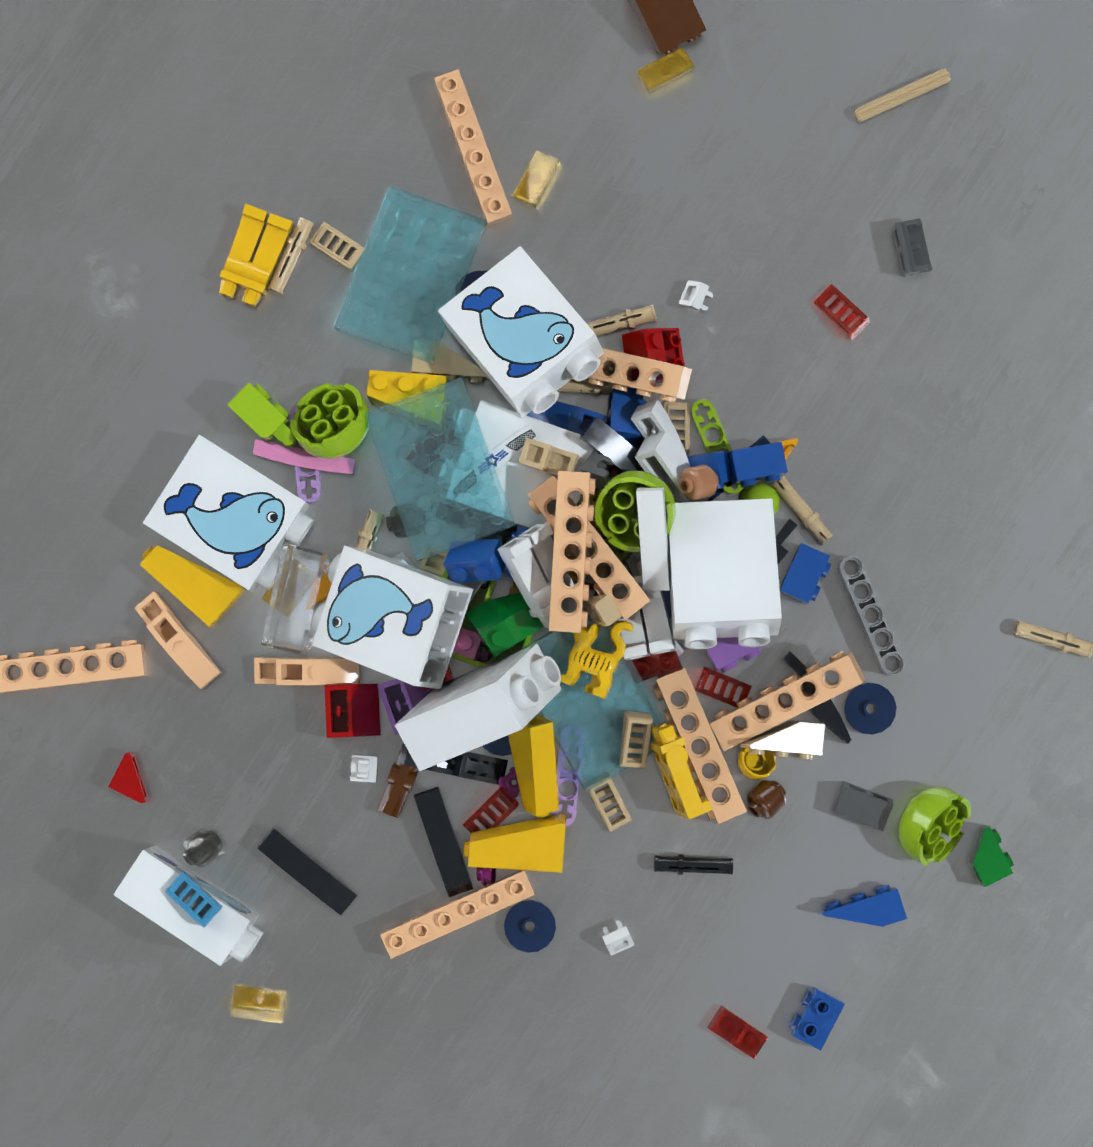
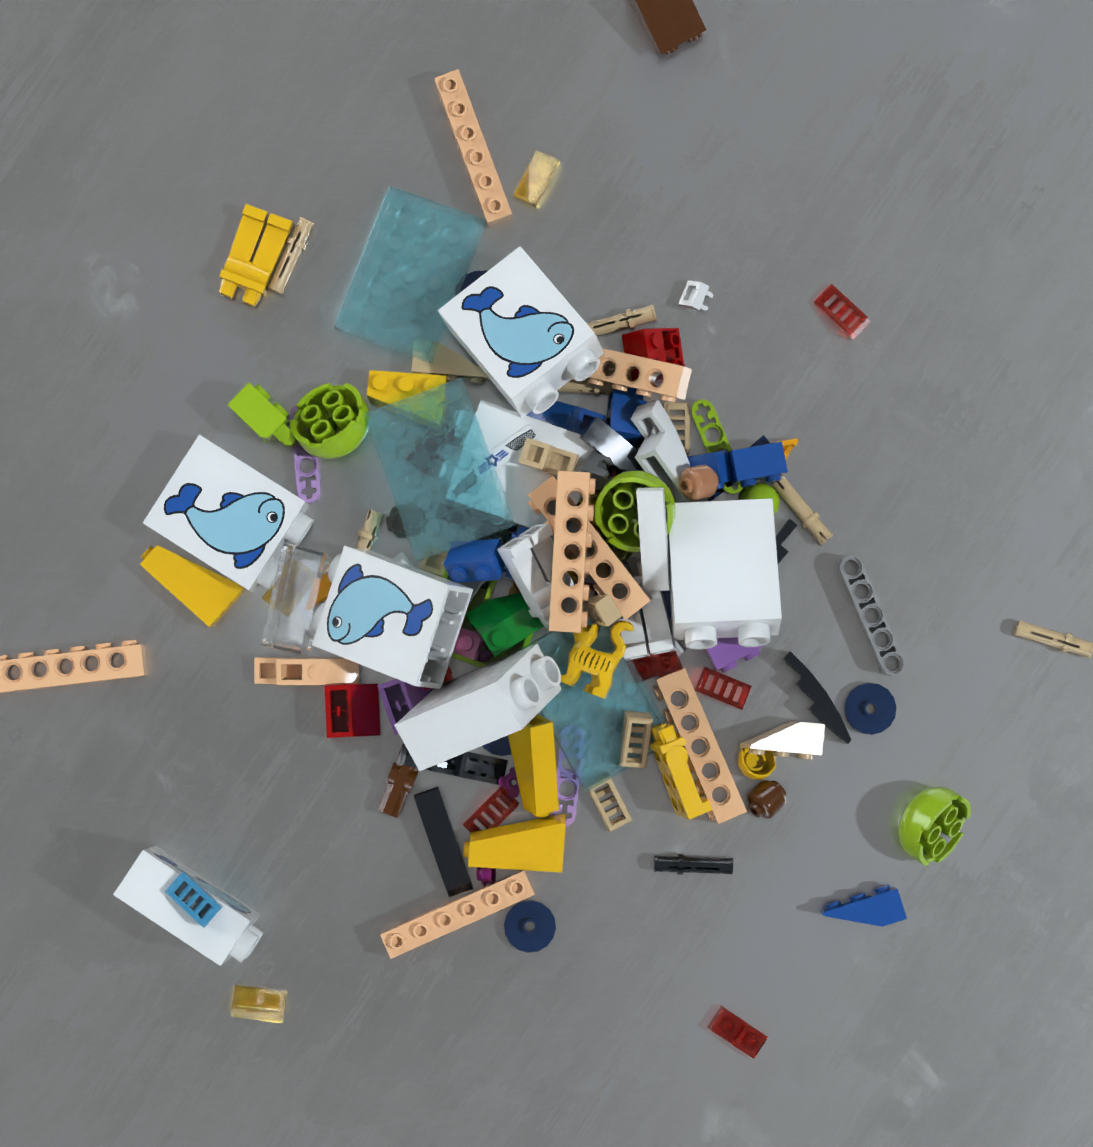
(128, 779): red slope -> none
(176, 640): light nougat slope -> none
(202, 848): clear smoke head -> none
(301, 458): bright pink sticker -> none
(306, 871): black slope -> none
(355, 257): tan slope -> none
(364, 768): white tile -> none
(617, 940): white tile -> none
(666, 70): clear yellow slope -> none
(731, 735): light nougat brick -> none
(805, 573): blue brick -> none
(816, 1018): blue brick -> none
(863, 806): dark grey hinge -> none
(902, 95): tan axle -> none
(912, 247): dark grey hinge -> none
(988, 859): green slope -> none

